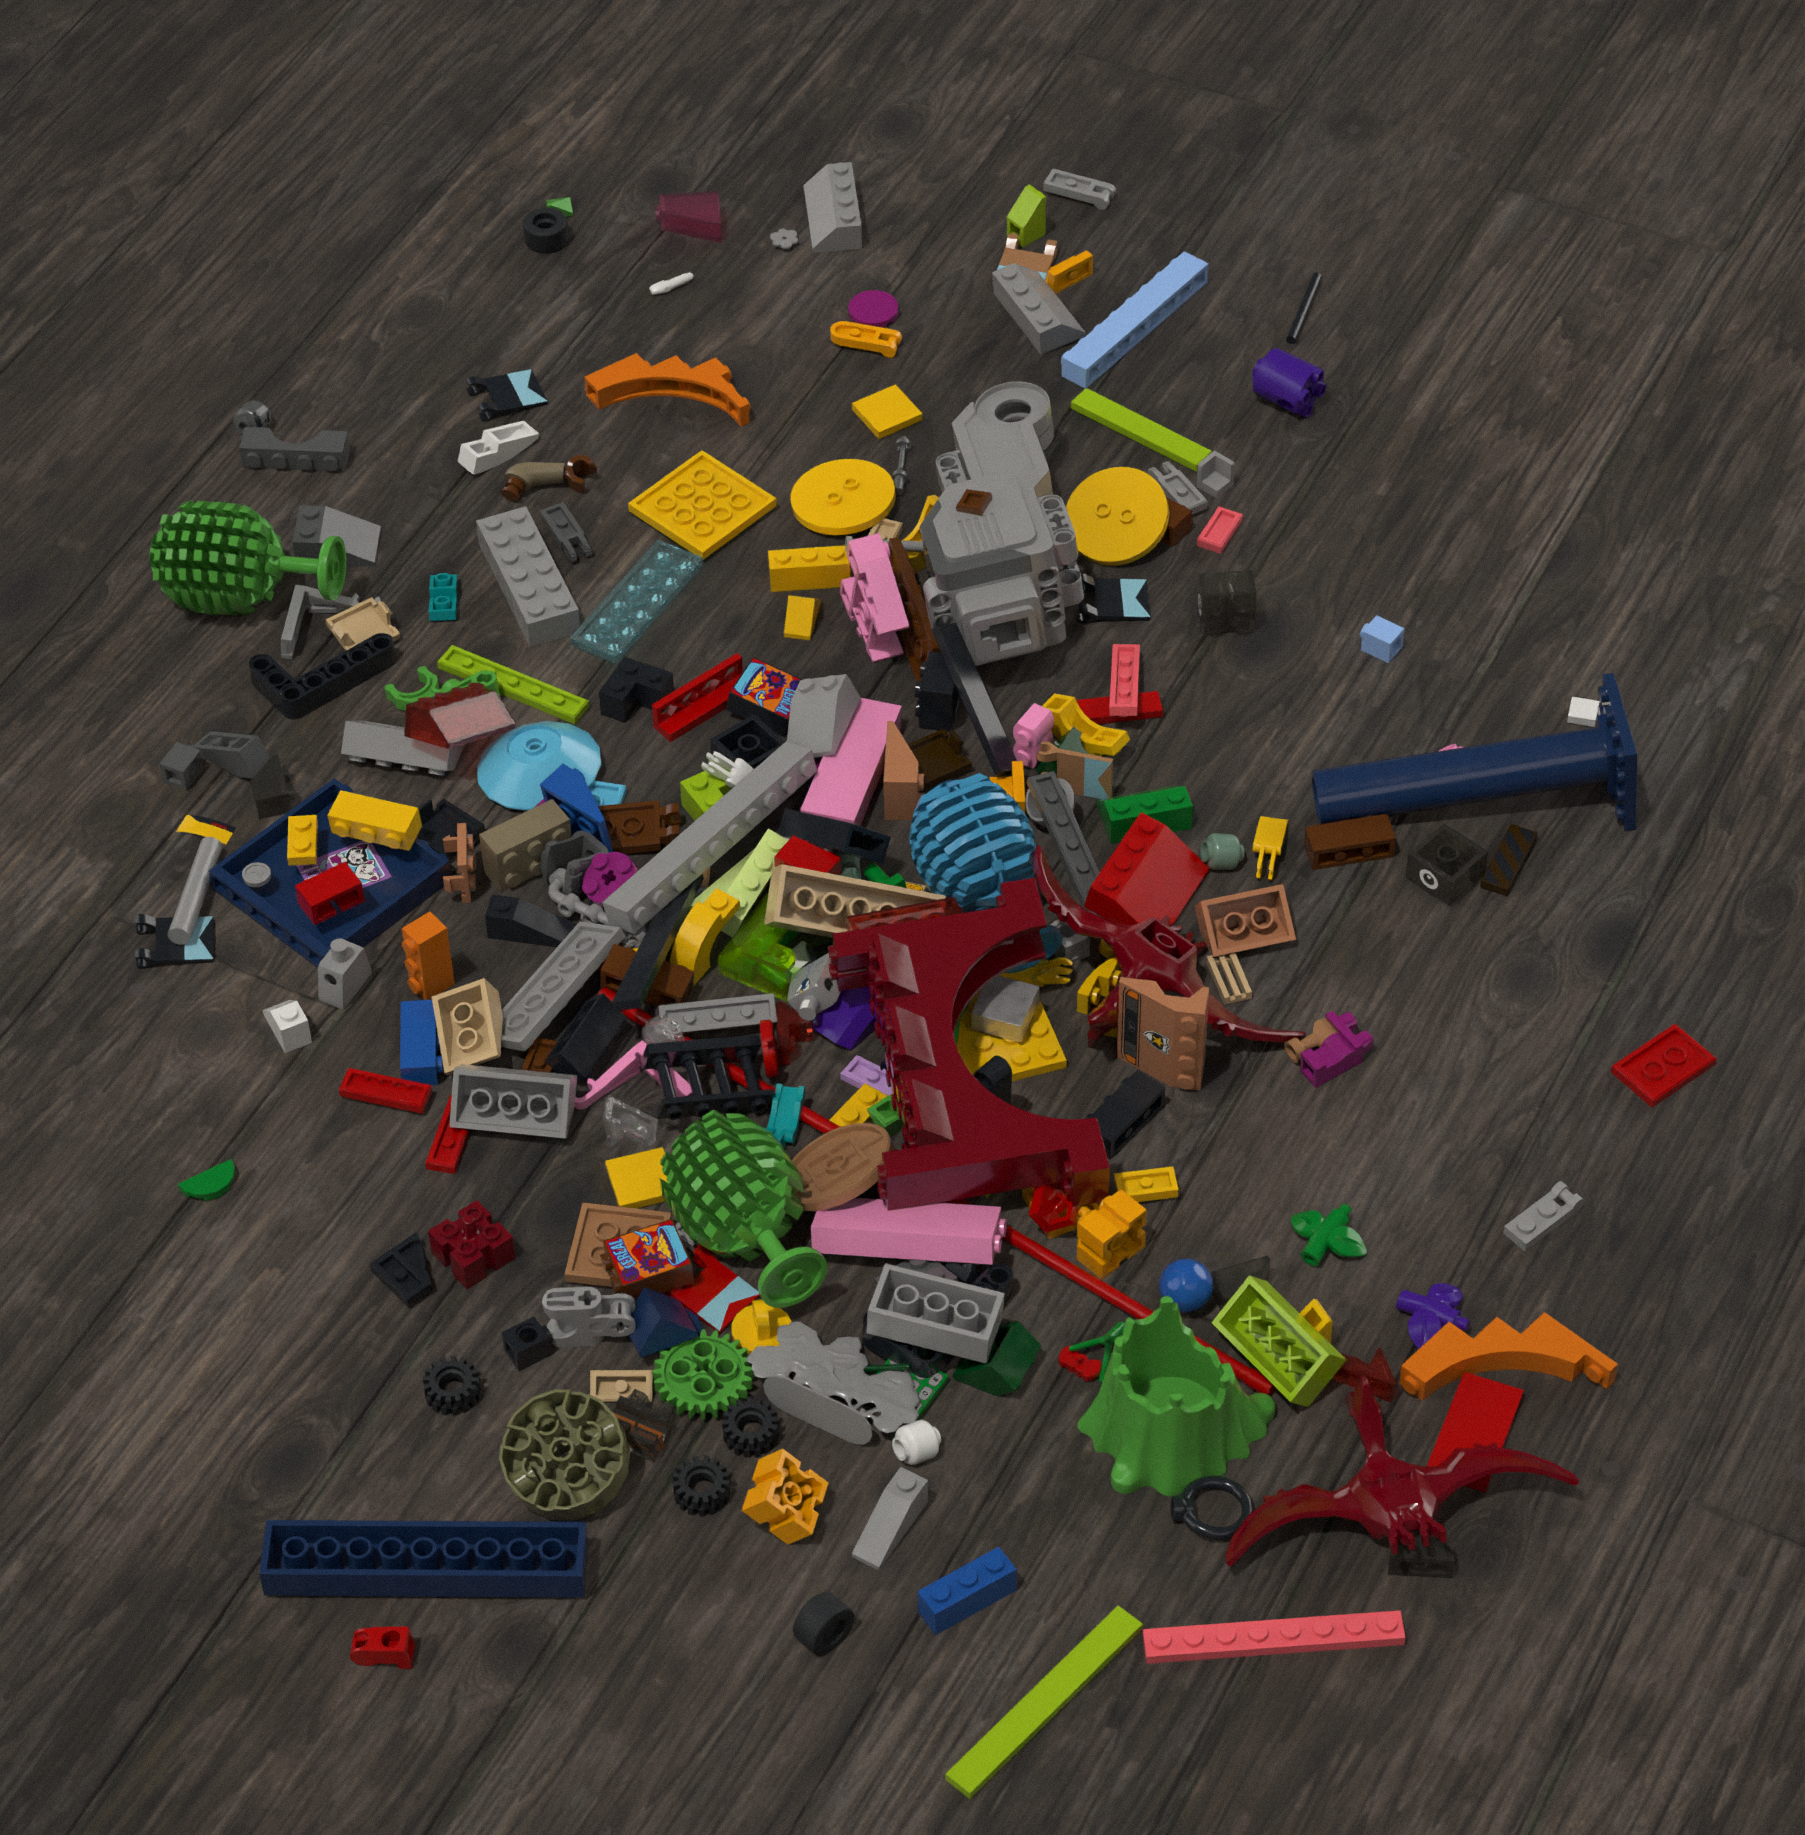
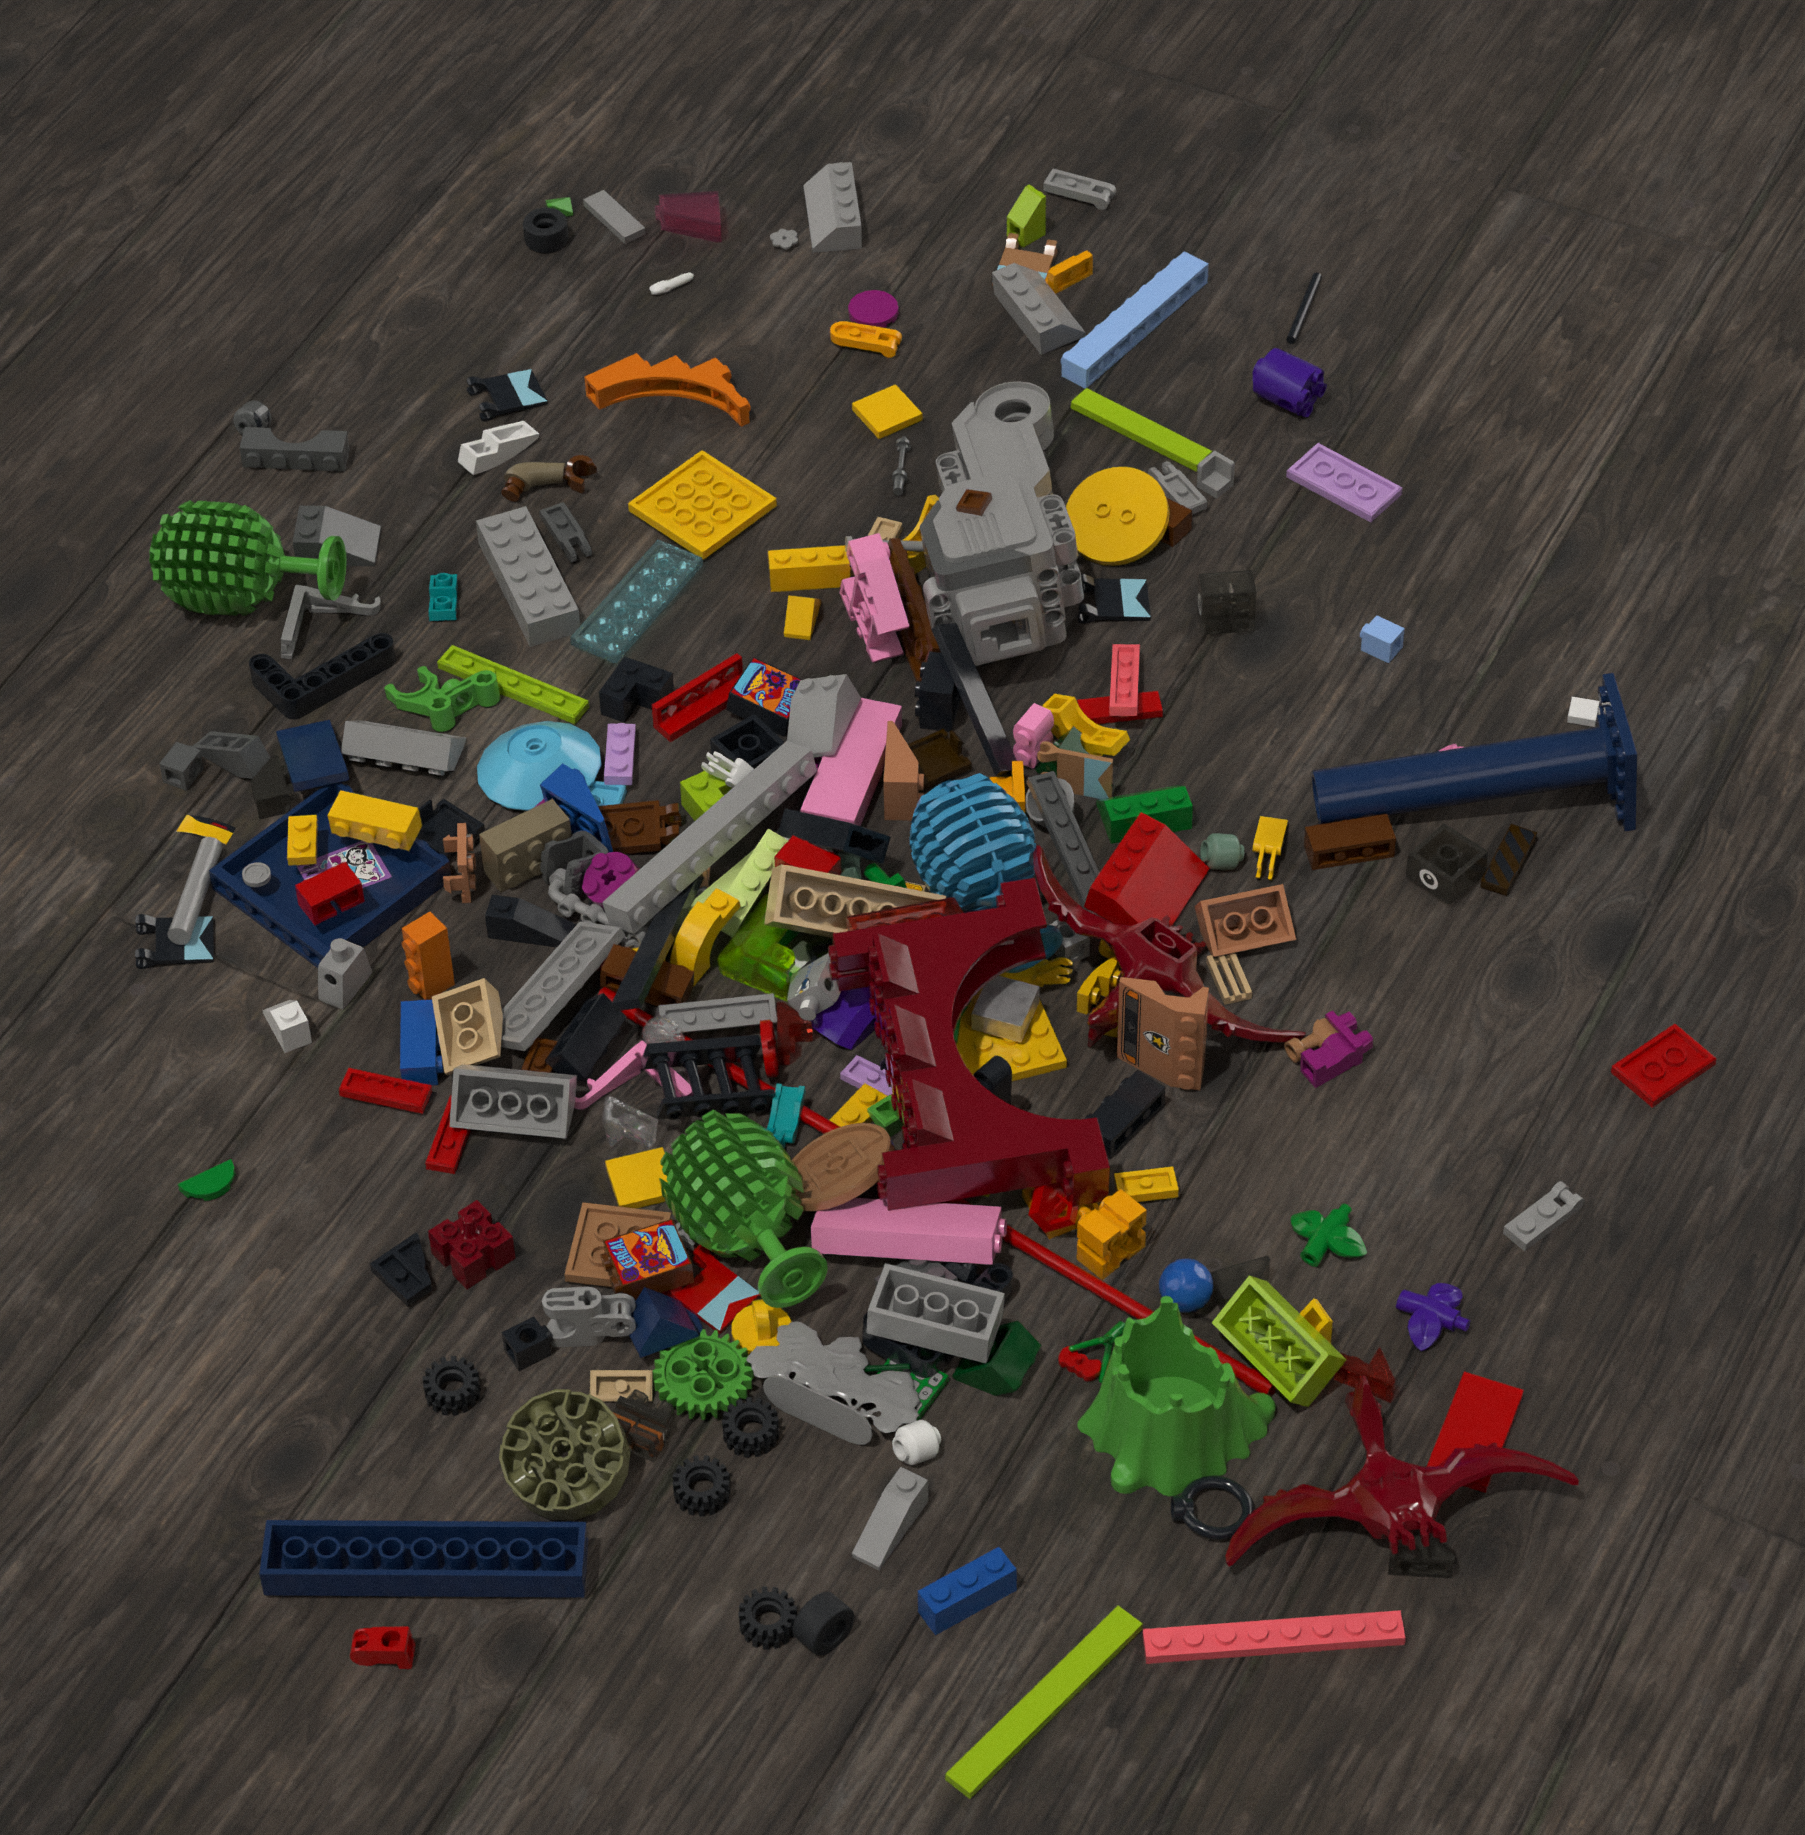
(312, 755): none -> dark blue tile
(361, 622): tan piece -> none
(457, 716): clear red slope -> none
(614, 216): none -> light grey tile
(619, 754): none -> lavender plate
(766, 1602): none -> black tyre
(785, 1496): light orange brick -> none
(843, 496): yellow plate -> none
(1219, 530): coral tile -> none
(1344, 482): none -> lavender tile
(1541, 1348): orange arch -> none

